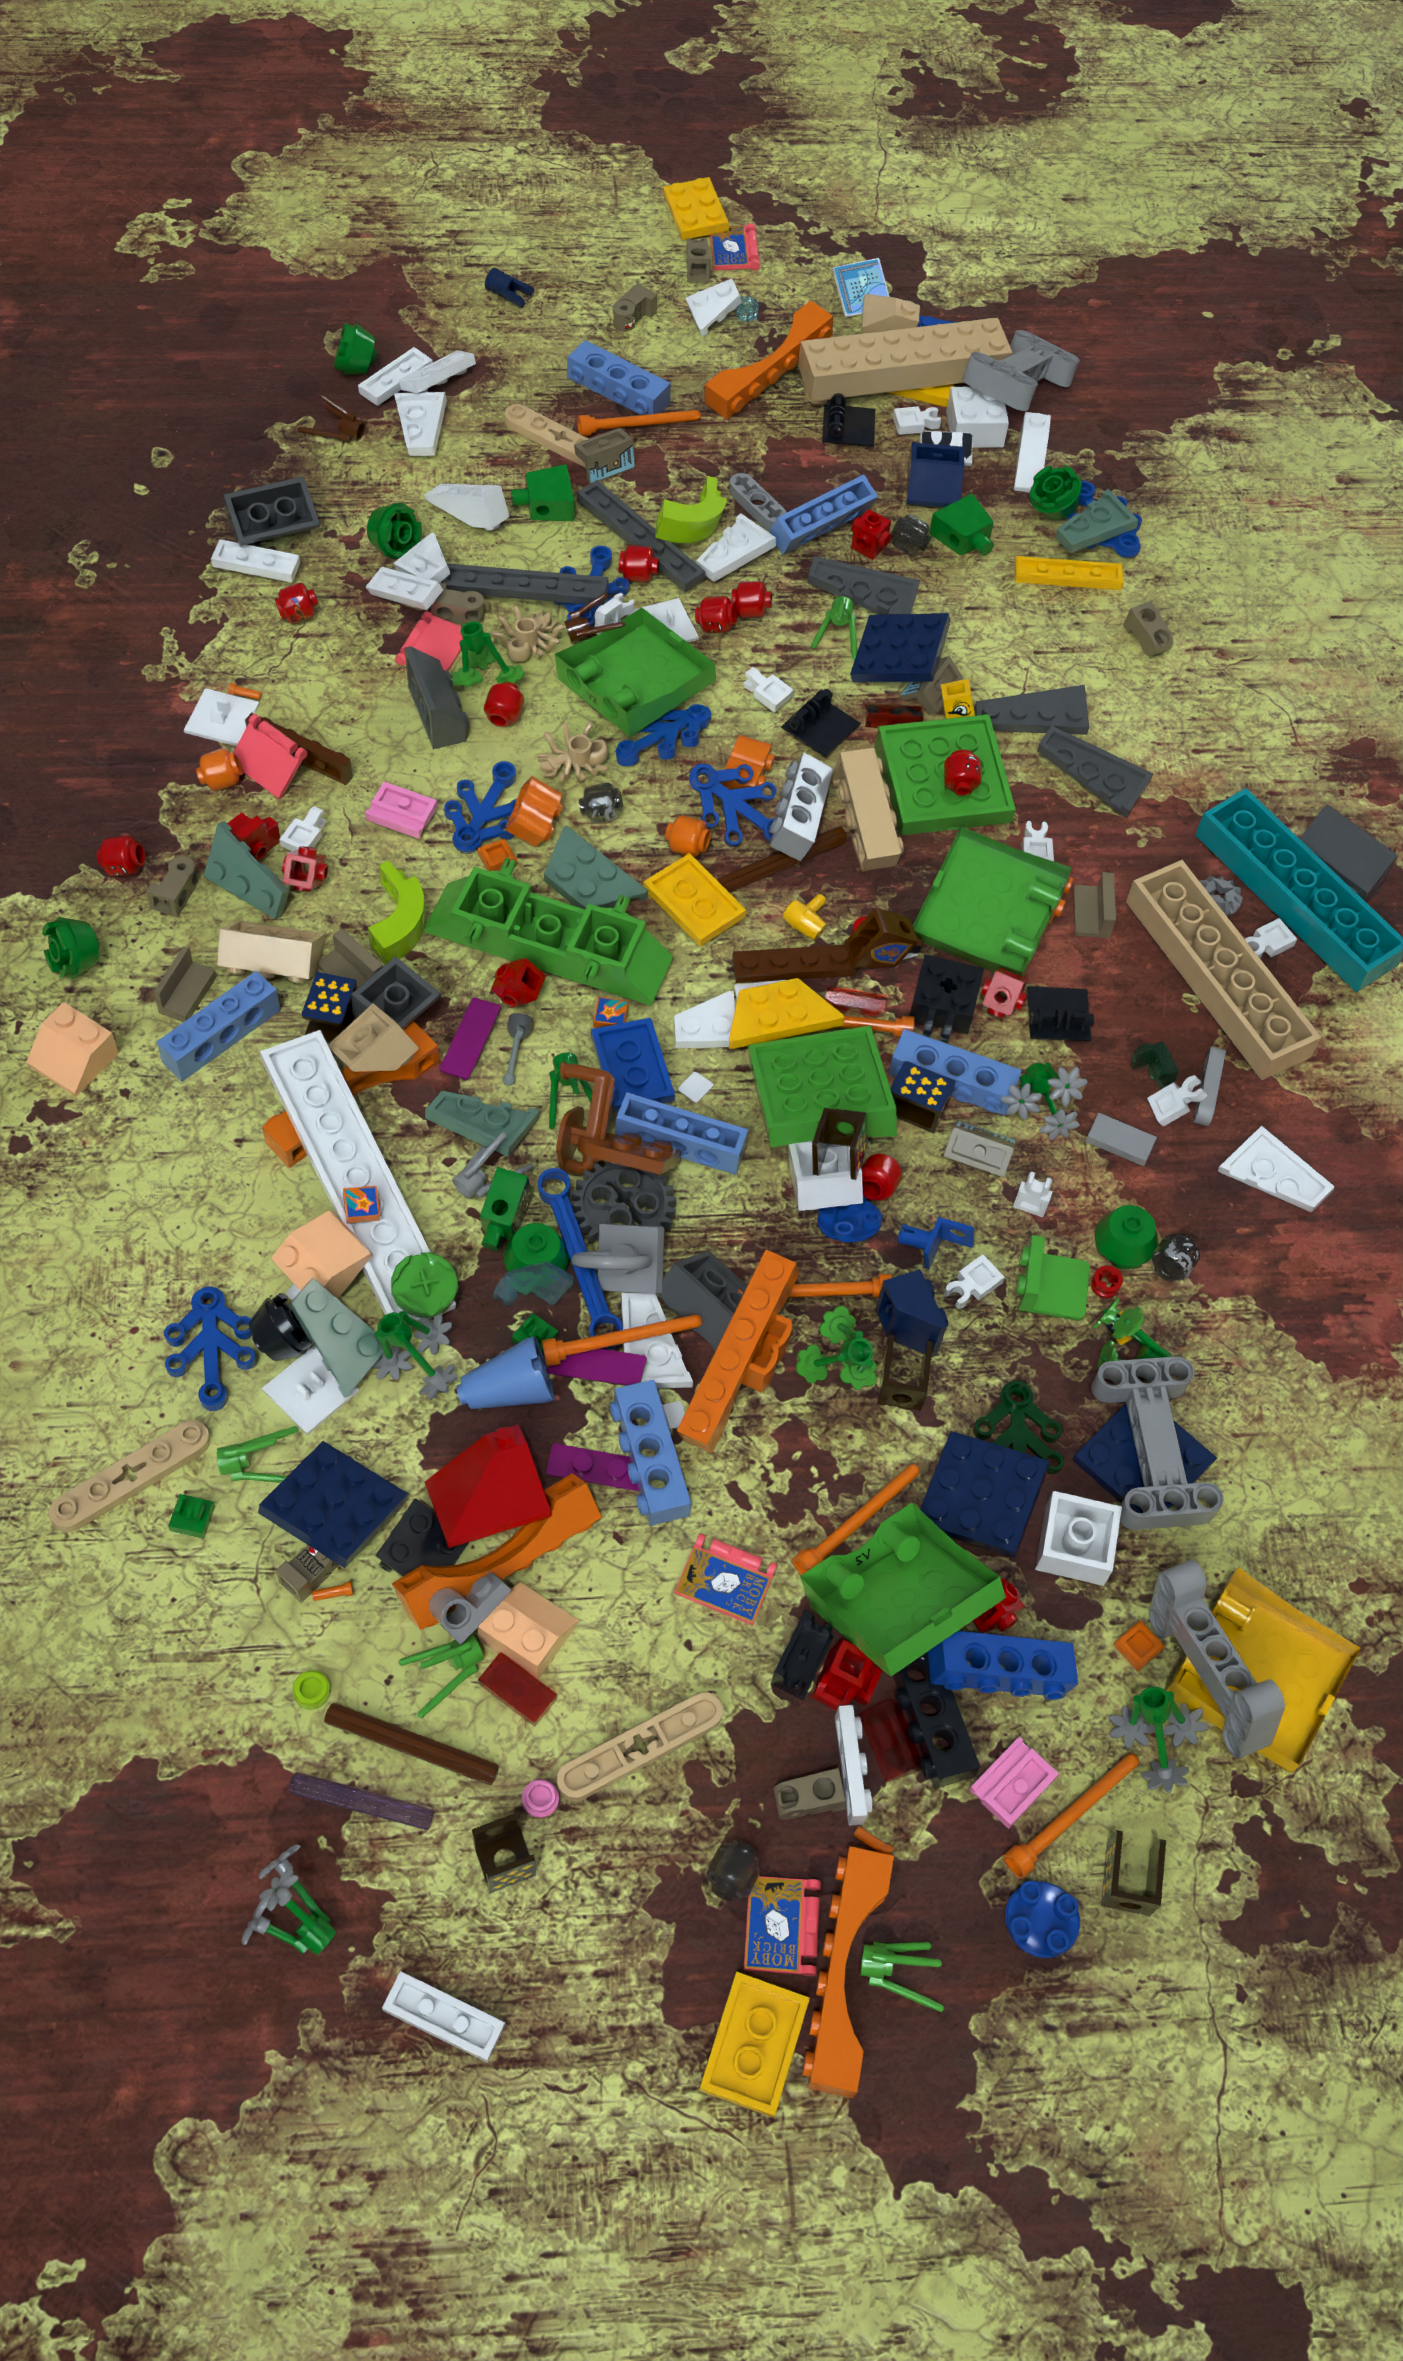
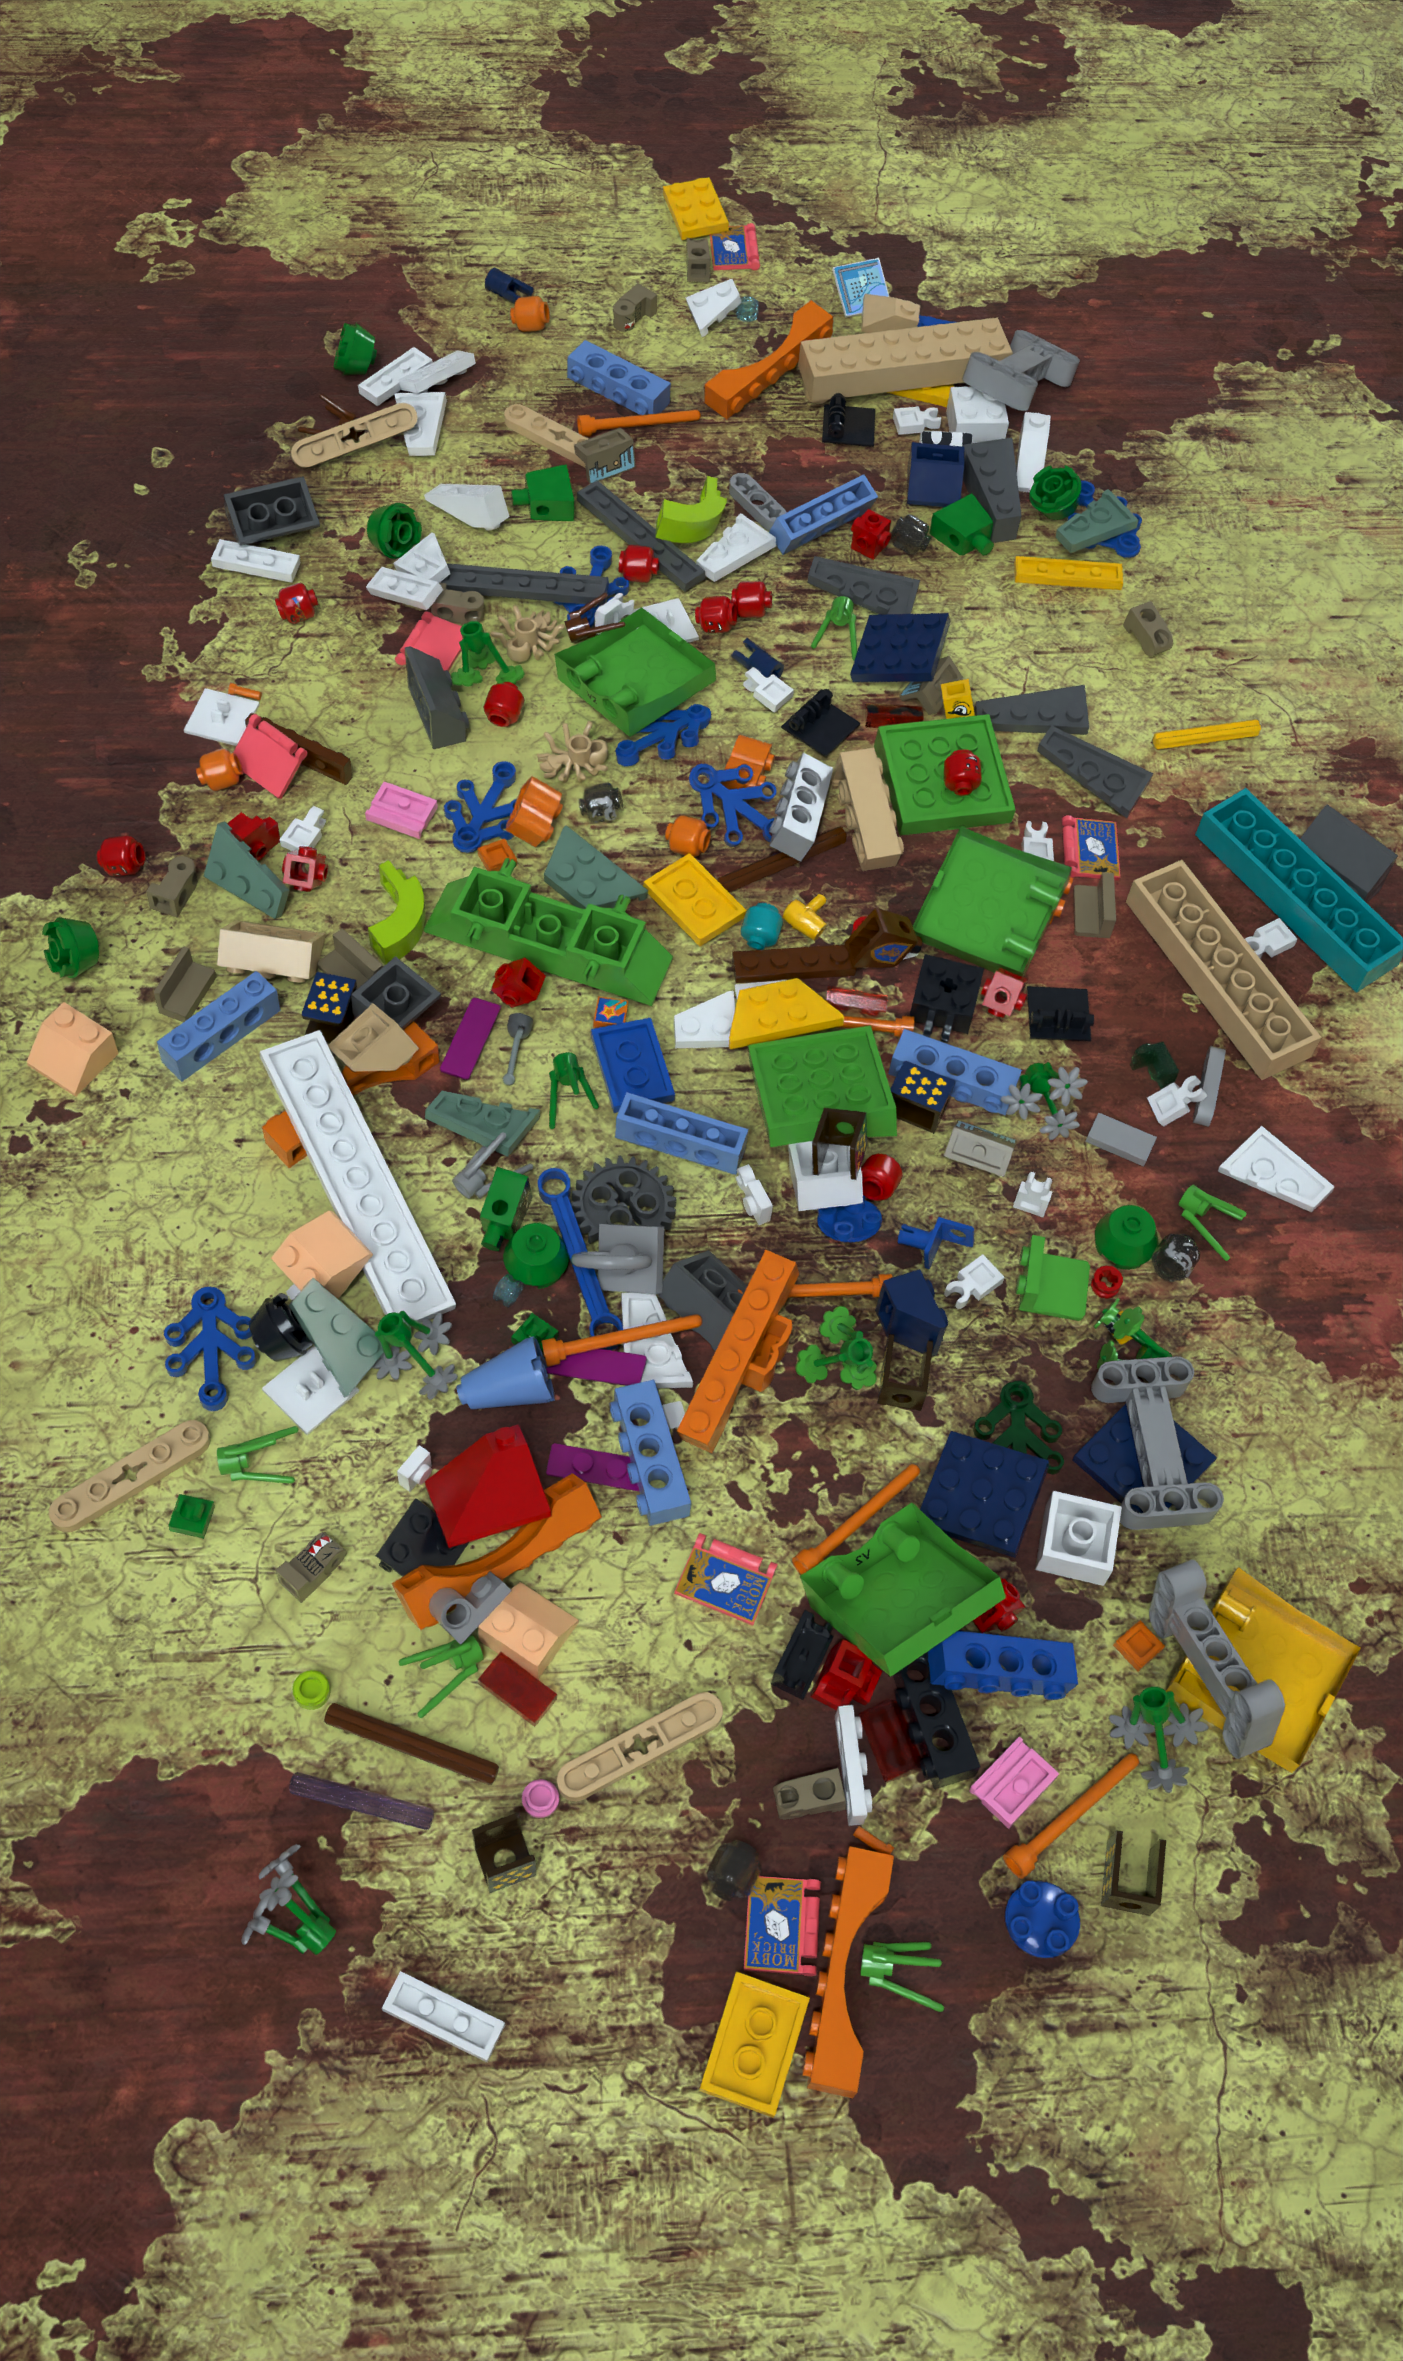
(328, 444): none -> tan piece
(333, 1504): dark blue plate -> none
(335, 1591): orange piece -> none
(361, 1204): tile -> none
(415, 1469): none -> white plate
(424, 1285): bright green tile -> none
(530, 314): none -> orange head
(541, 1279): clear light blue slope -> none
(595, 1141): dark orange plate -> none
(695, 1087): white sticker -> none
(756, 1200): none -> white plate
(759, 659): none -> dark blue hinge
(761, 926): none -> teal head
(993, 481): none -> dark grey wedge
(1090, 847): none -> piece
(1198, 1202): none -> bright green plant
(1206, 734): none -> yellow axle
(1232, 897): light grey gear -> none

